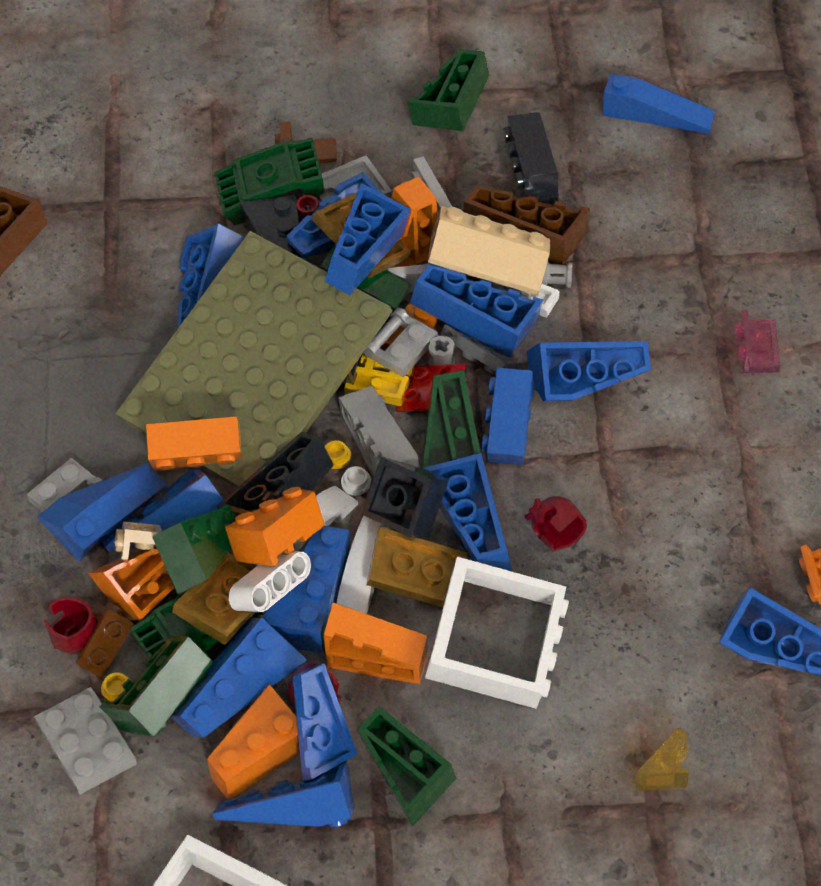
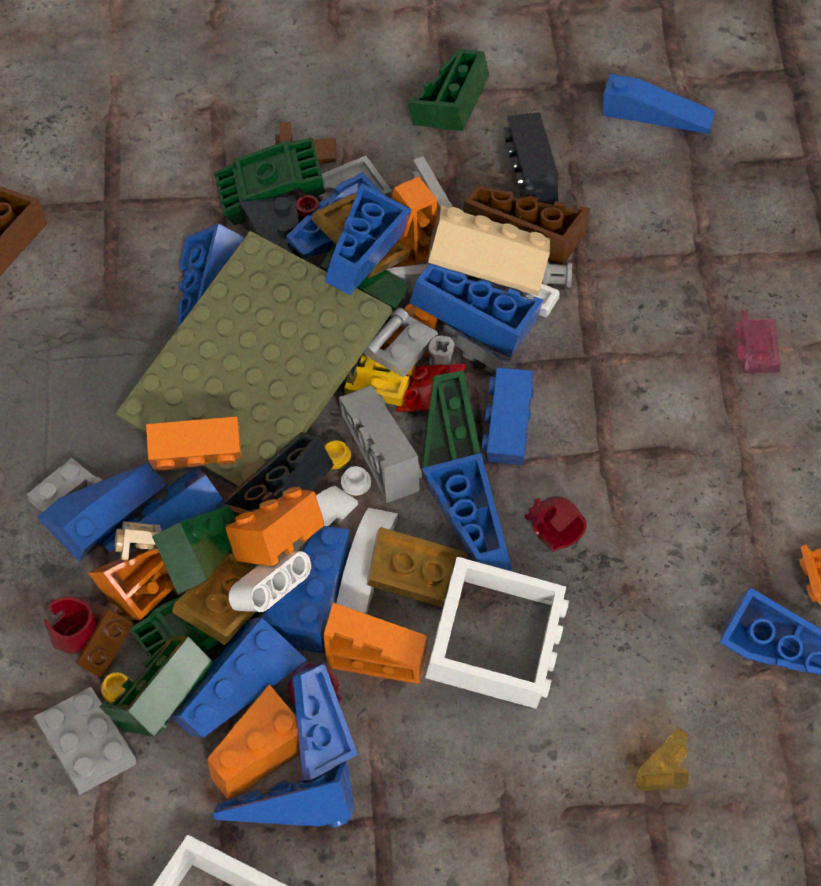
(405, 497): black slope -> none
(406, 762): dark green wedge -> none
(580, 368): blue wedge -> none

